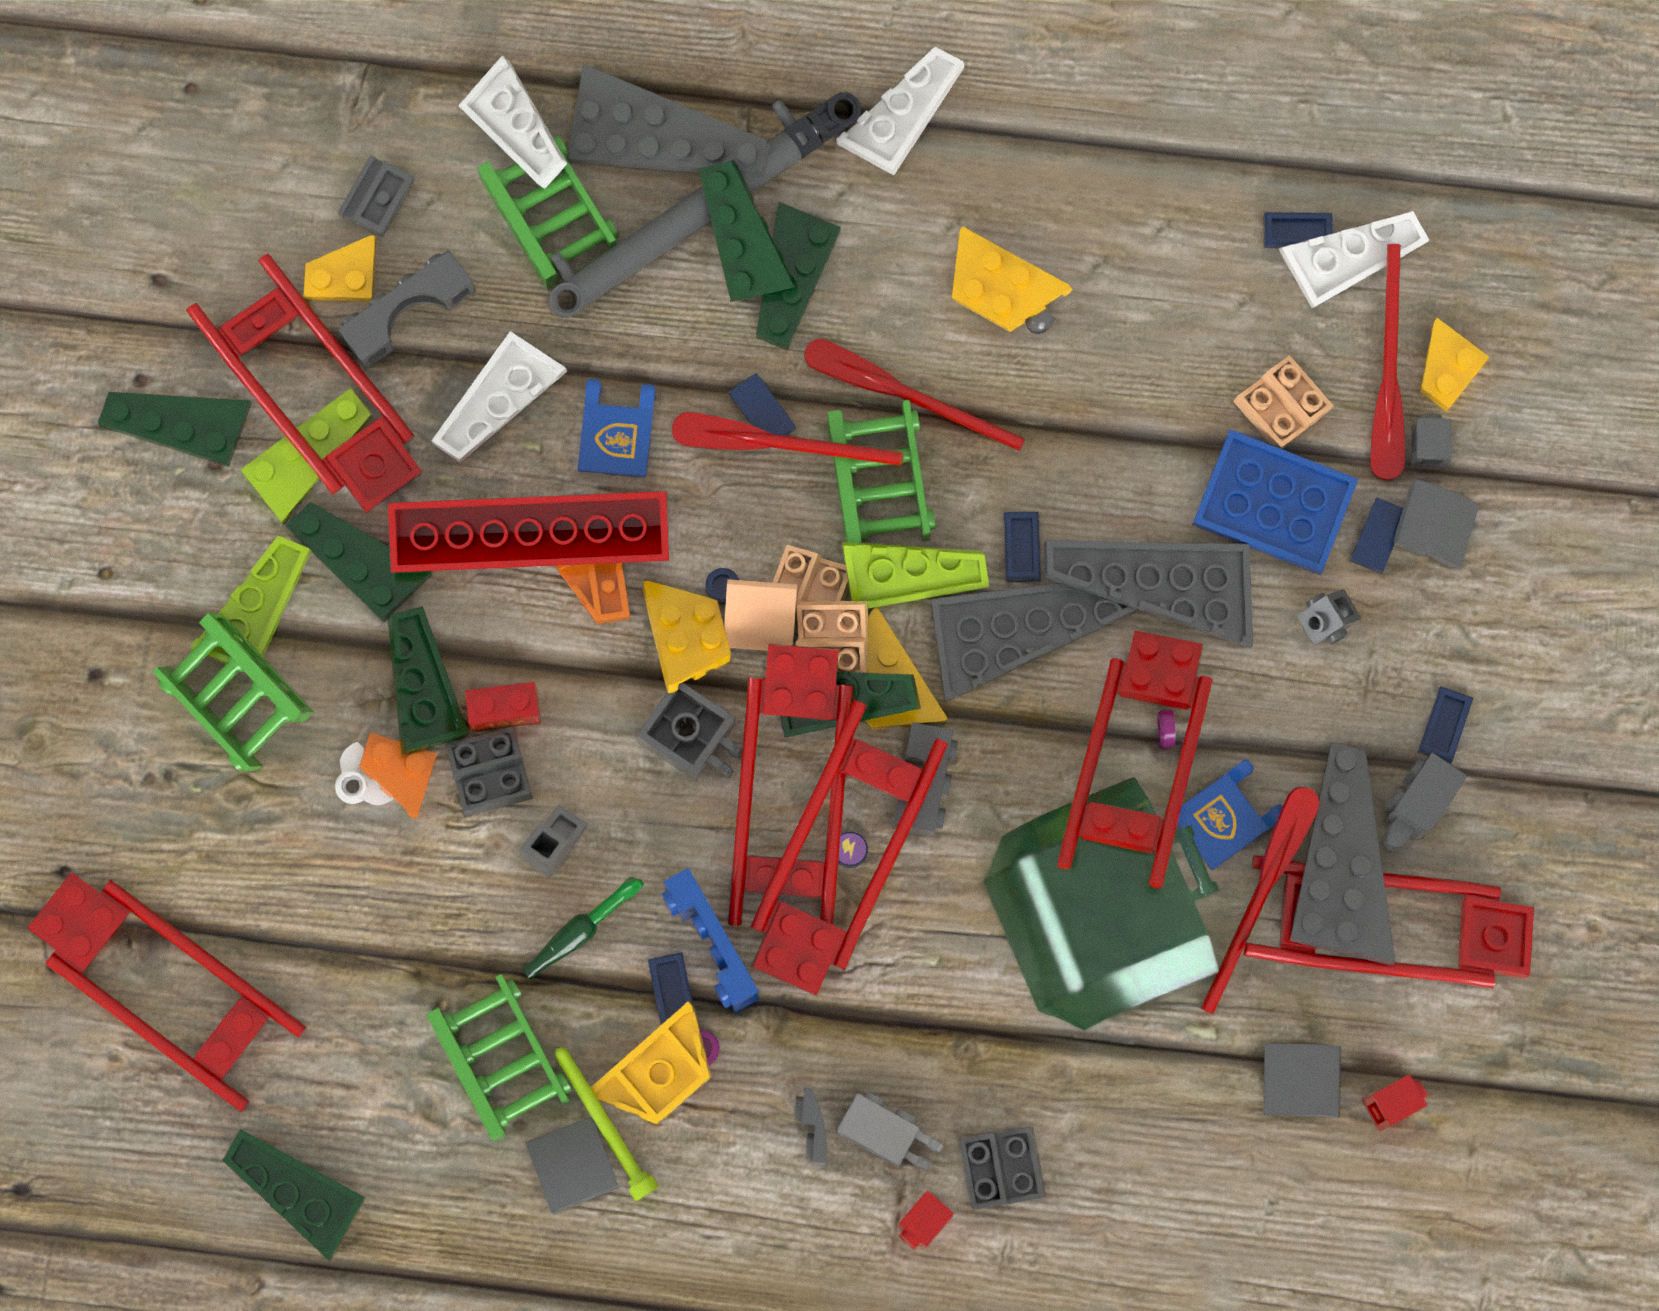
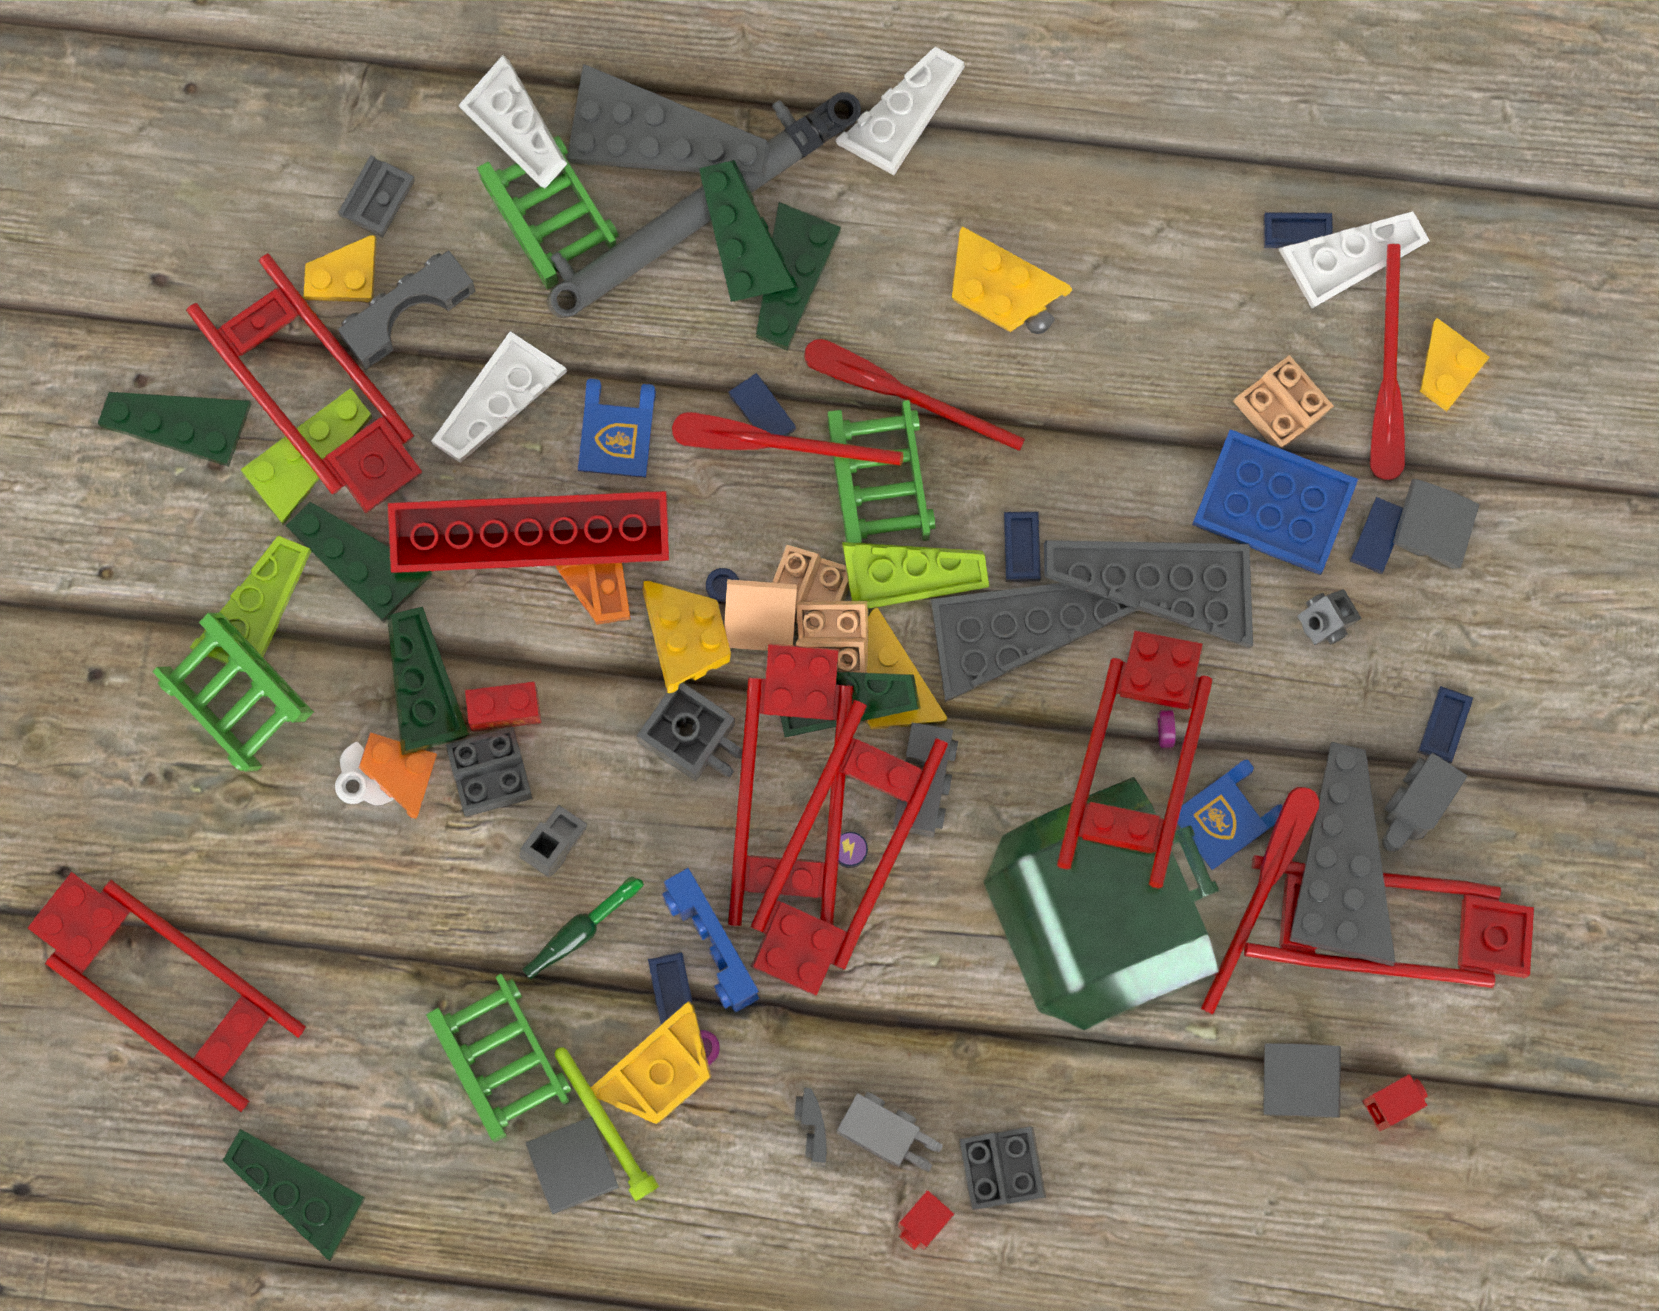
(1431, 441): dark grey brick -> none

